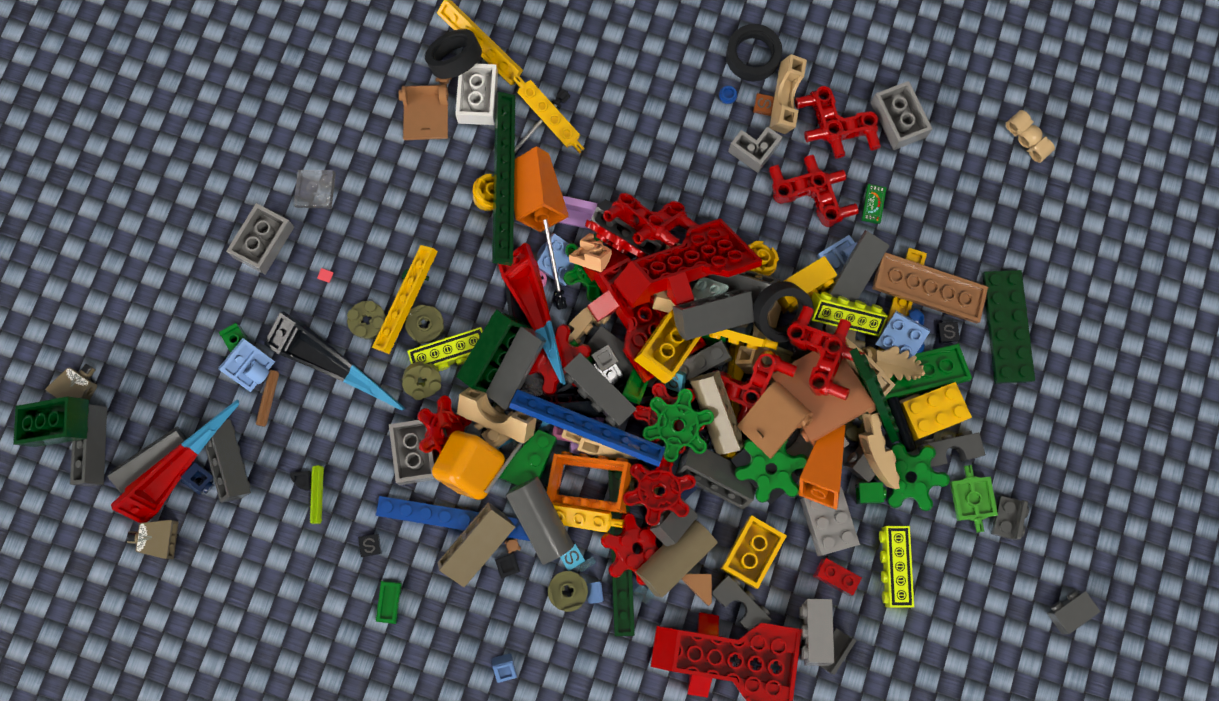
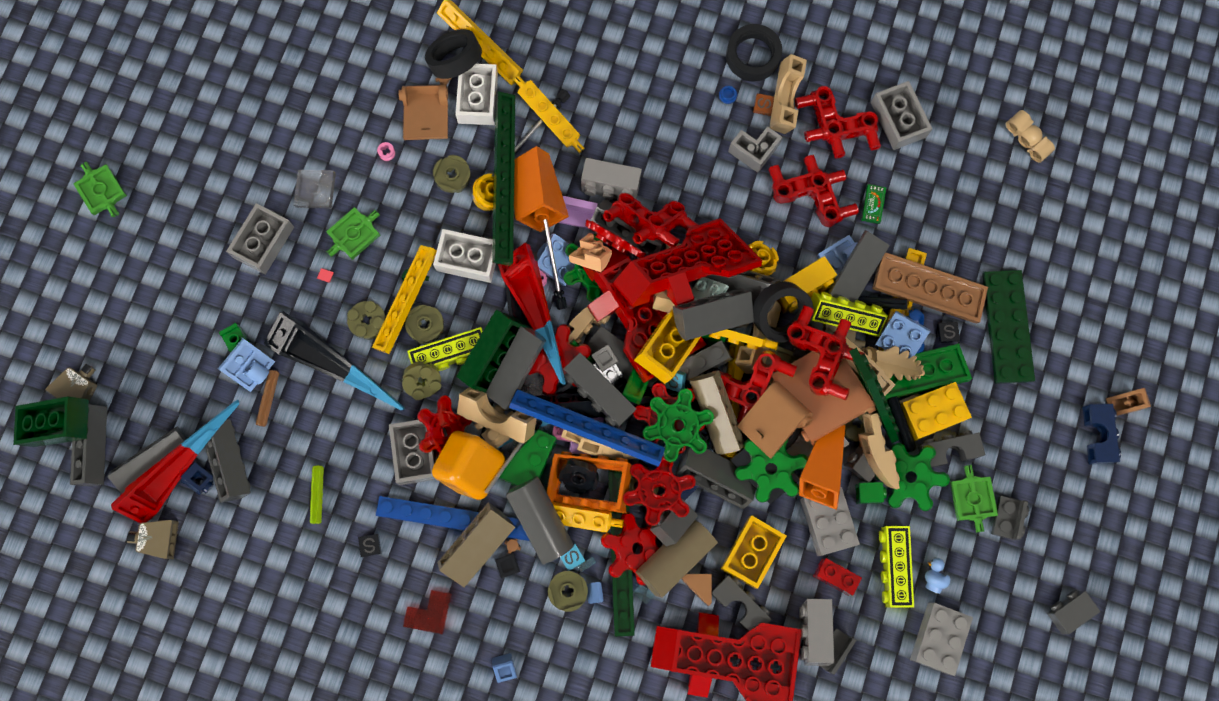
(99, 189): none -> bright green plate
(302, 479): black tile -> none
(353, 233): none -> bright green plate
(388, 602): green tile -> none
(389, 156): none -> bright pink bush
(431, 619): none -> clear red plate
(447, 165): none -> olive plate
(465, 256): none -> white brick
(575, 468): none -> black plate
(609, 179): none -> light grey brick
(885, 302): none -> black axle
(935, 580): none -> light blue animal
(941, 638): none -> light grey brick
(1103, 418): none -> dark blue arch
(1130, 401): none -> medium nougat slope

